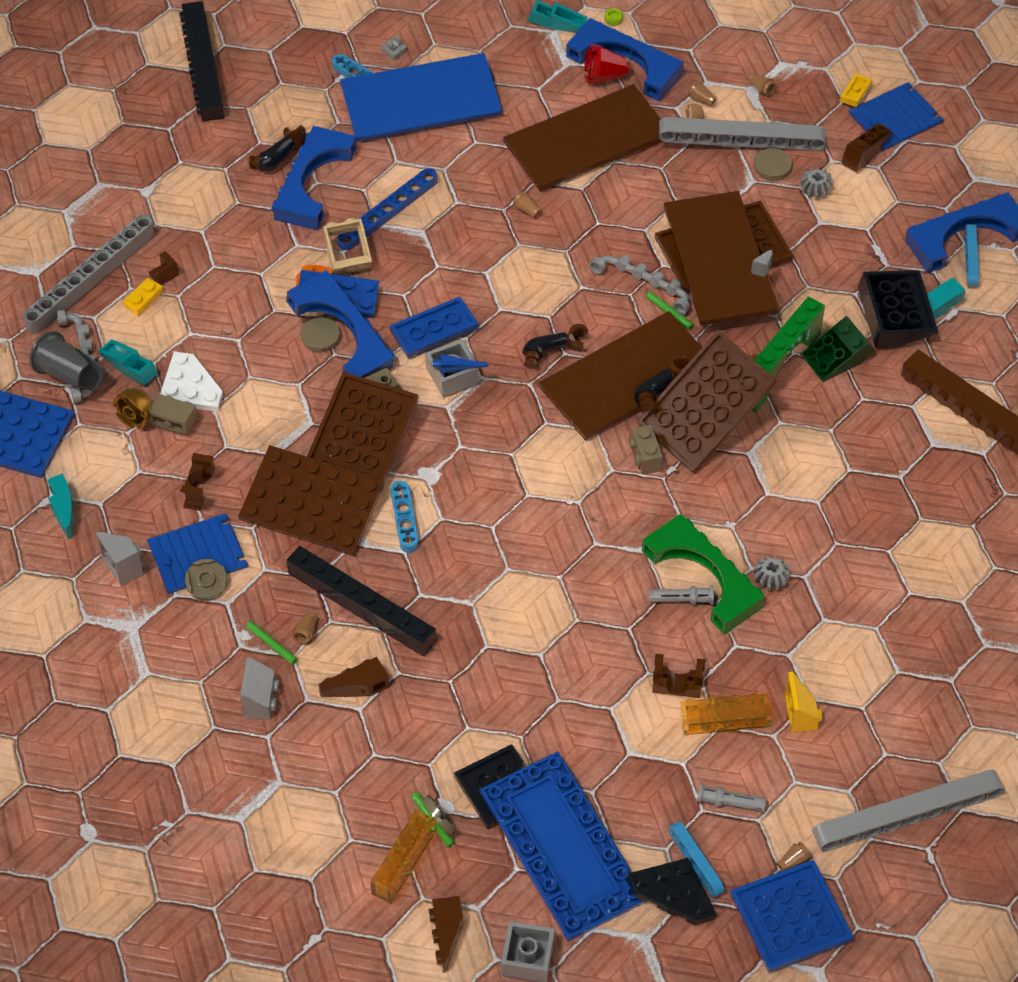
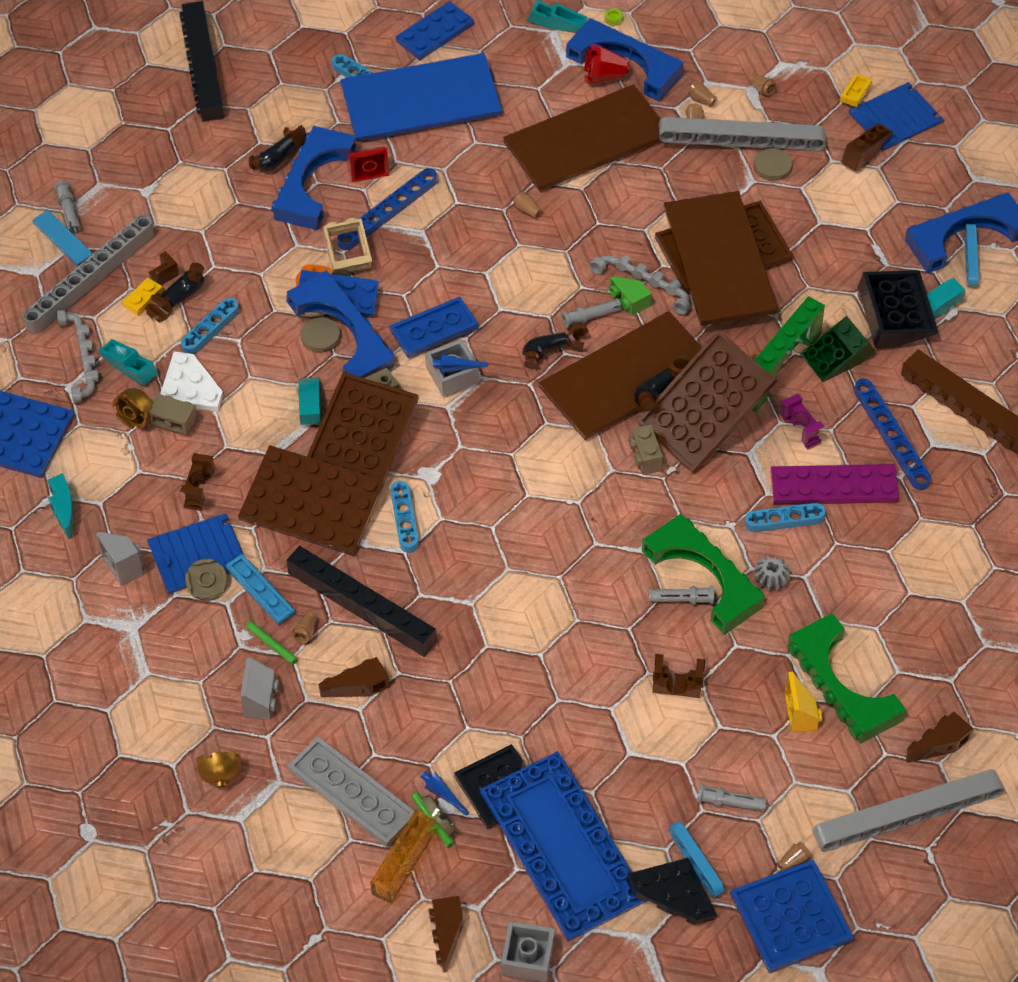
(62, 238): none -> dark azure tile
(65, 362): dark grey piece -> none
(66, 200): none -> light grey pin
(180, 290): none -> piece
(207, 324): none -> dark azure beam
(219, 768): none -> pearl gold cylinder
(260, 589): none -> dark azure tile
(309, 401): none -> teal slope
(351, 791): none -> light grey plate
(368, 164): none -> red slope
(394, 48): light grey tile -> none
(434, 30): none -> blue plate
(437, 786): none -> blue piece
(582, 314): none -> light grey pin
(631, 293): none -> bright green slope
(665, 307): bright green piece -> none
(725, 714): clear yellow brick -> none
(761, 264): light grey slope -> none
(784, 514): none -> dark azure beam
(794, 412): none -> magenta piece
(816, 183): light grey gear -> none
(834, 484): none -> magenta plate
(860, 713): none -> green arch
(892, 442): none -> blue beam
(944, 739): none -> reddish brown slope

